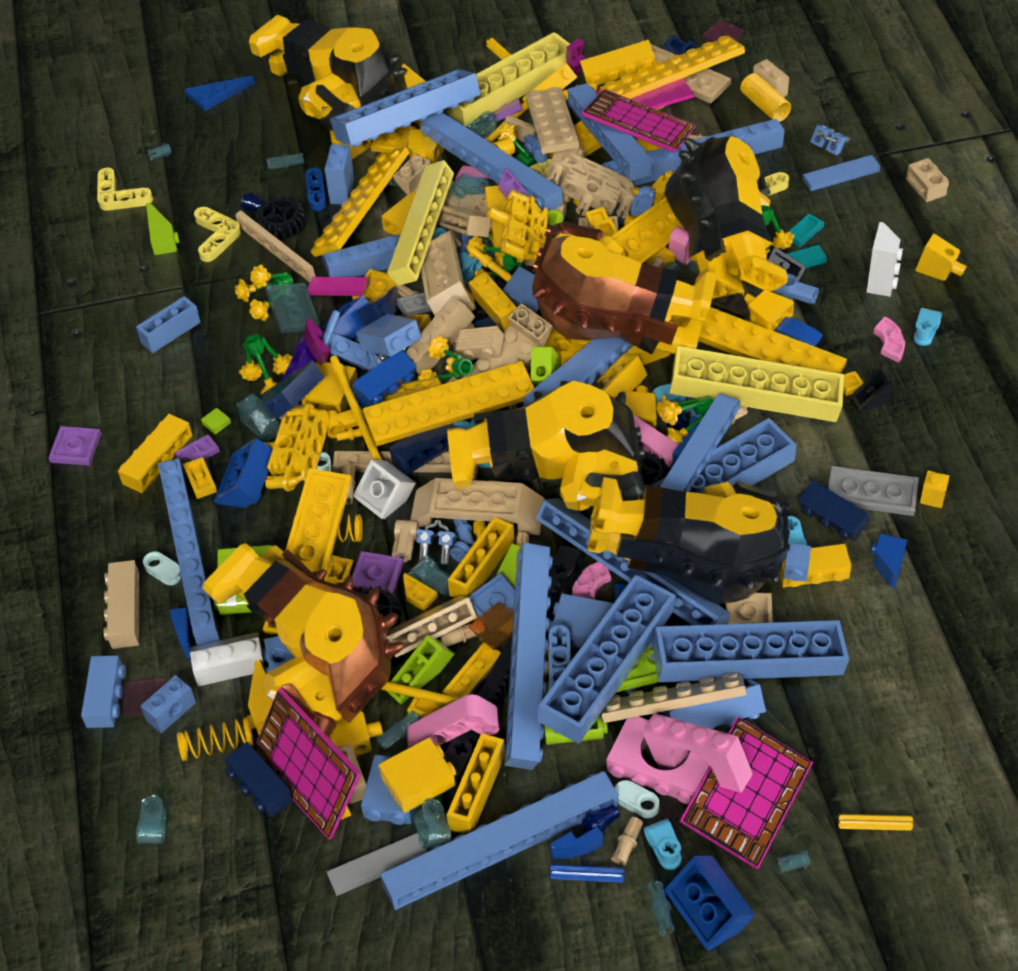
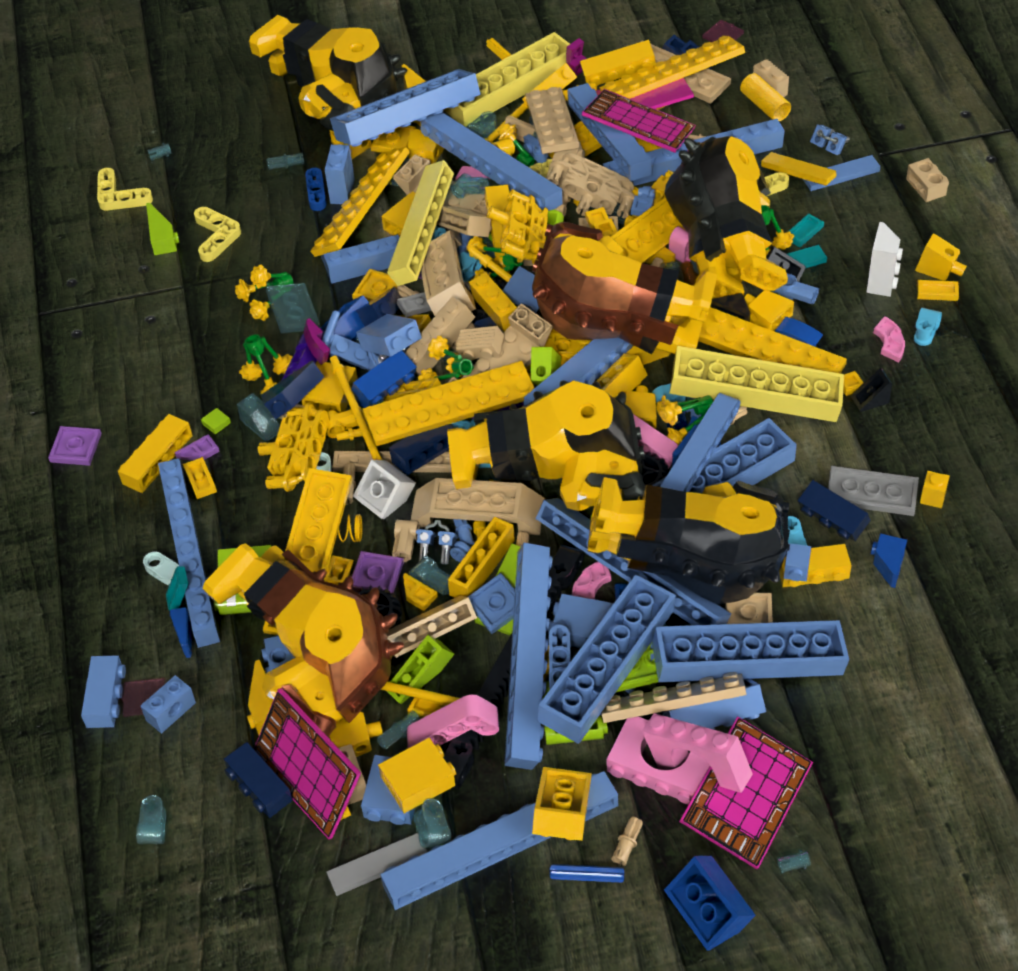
(123, 604): tan brick -> none
(168, 324): medium blue brick -> none
(177, 588): none -> teal tile
(183, 745): yellow piece -> none
(212, 94): blue wing -> none
(226, 658): white slope -> none
(244, 475): blue slope -> none
(250, 202): clear blue cone -> none
(275, 246): tan tile -> none
(281, 217): black gear -> none
(337, 286): dark pink tile -> none
(457, 635): tan axle -> none
(473, 672): yellow plate -> none
(476, 784): yellow brick -> none
(494, 626): clear orange piece -> none
(508, 109): medium lavender tile -> none
(508, 183): medium lavender tile -> none
(561, 803): none -> yellow slope
(570, 847): blue slope -> none
(600, 818): clear blue cone -> none
(632, 795): light aqua piece -> none
(660, 908): clear light blue pin -> none
(664, 843): medium azure piece -> none
(688, 272): none -> clear orange pin
(798, 168): none -> yellow tile
(875, 822): yellow axle -> none
(937, 290): none -> yellow tile

